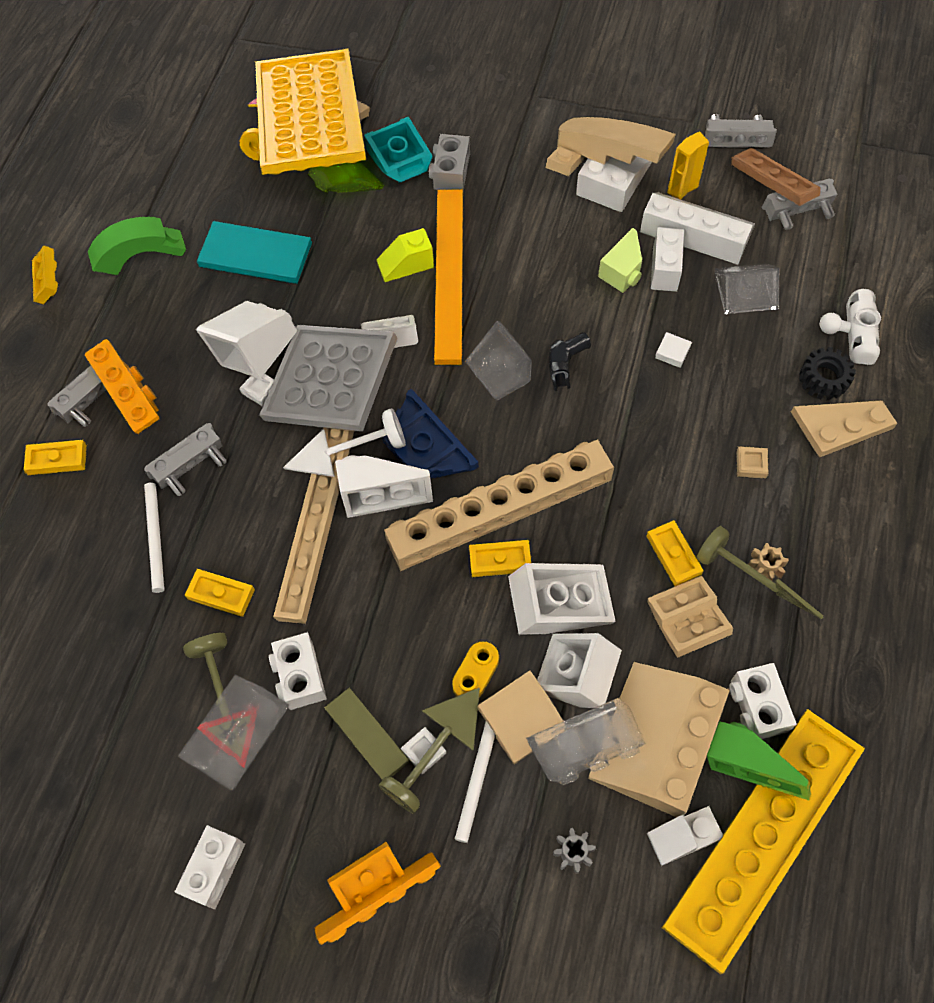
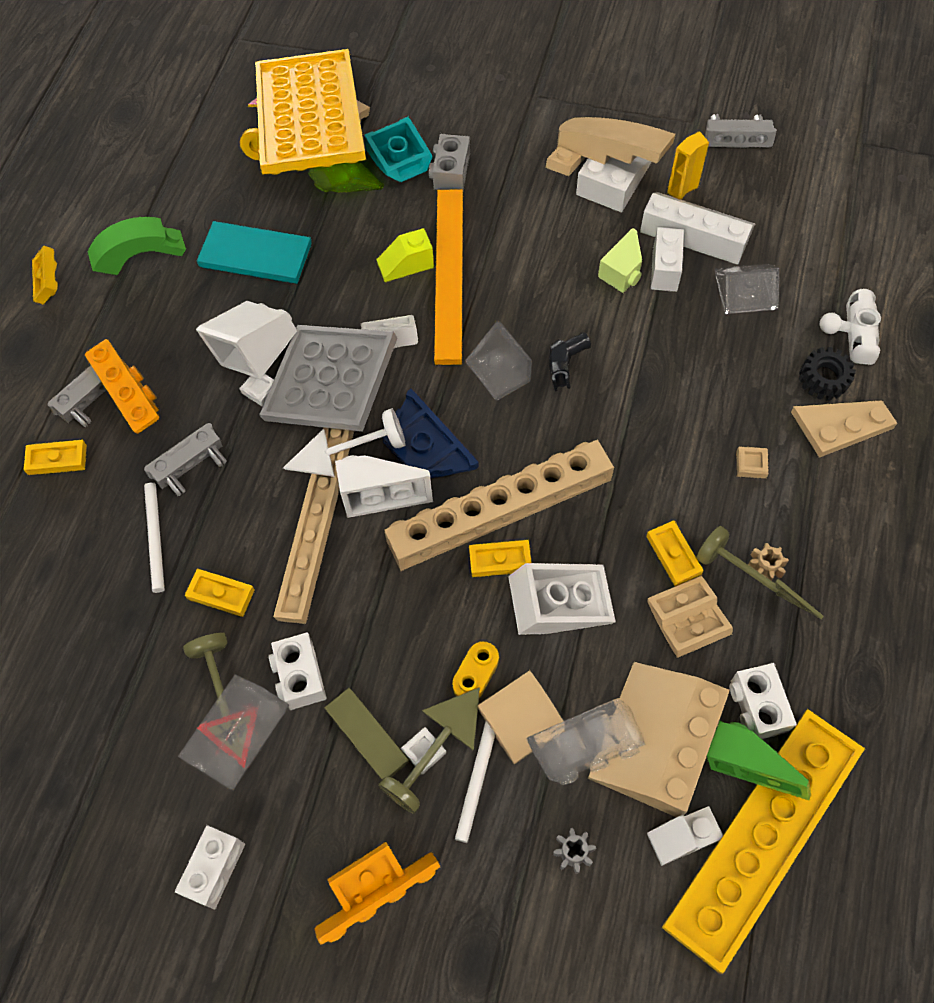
(579, 669): white slope -> none
(673, 350): white tile -> none
(776, 176): medium nougat tile -> none
(782, 208): light grey piece -> none

